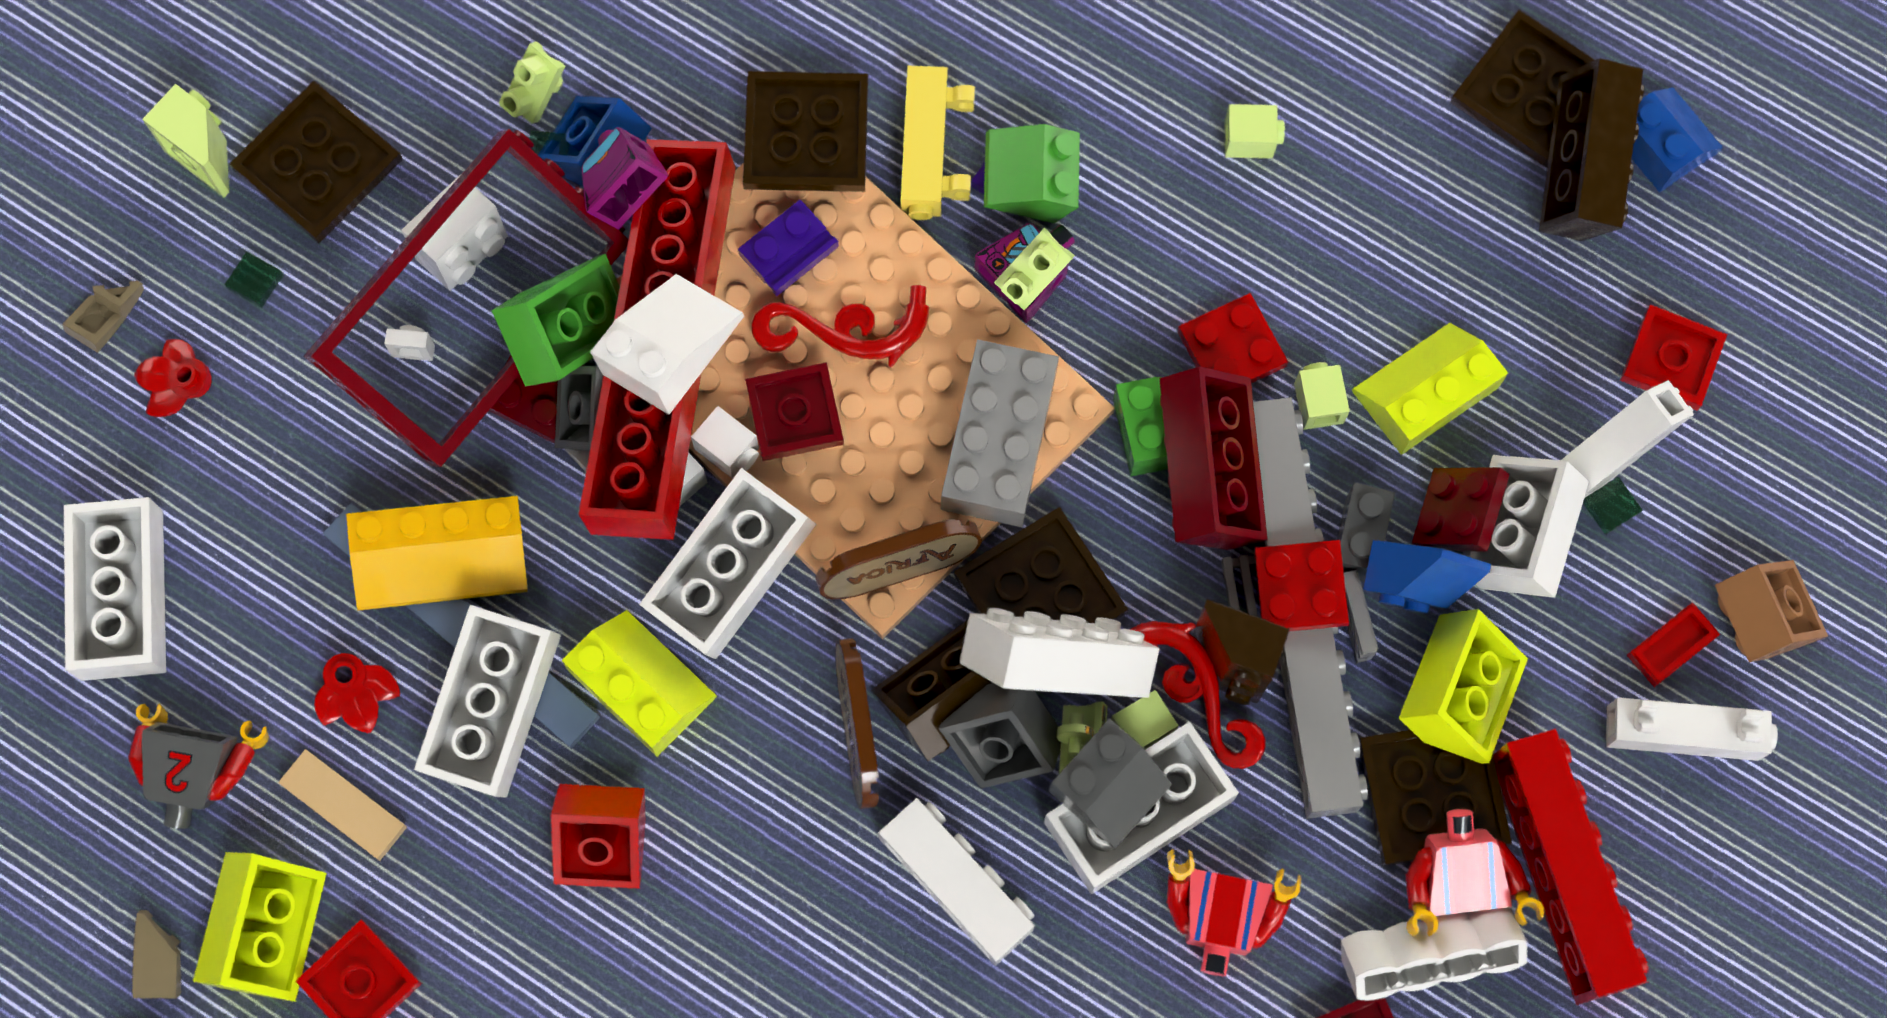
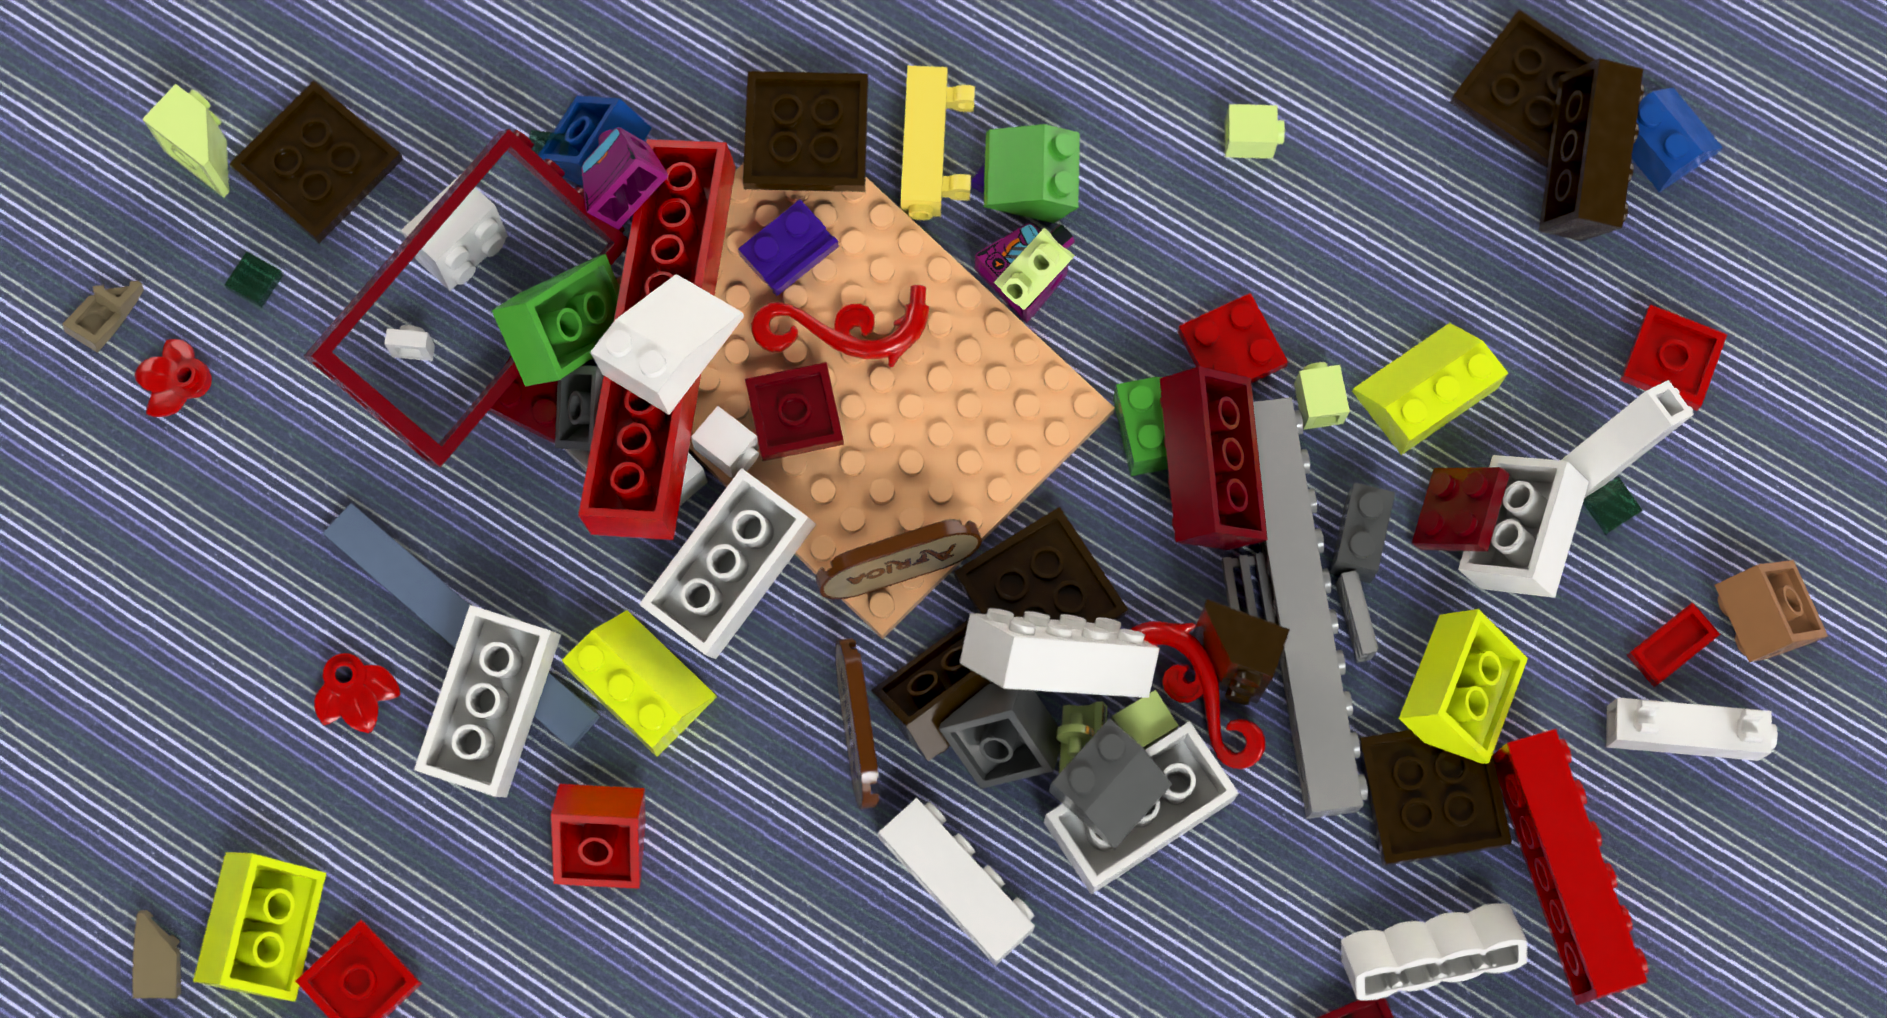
(114, 589): white brick -> none
(188, 764): dark grey torso -> none
(342, 804): tan tile -> none
(436, 553): yellow slope -> none
(534, 83): yellowish green hips -> none
(999, 433): light grey brick -> none
(1225, 911): torso -> none
(1302, 585): red plate -> none
(1420, 575): blue slope -> none
(1465, 874): torso -> none

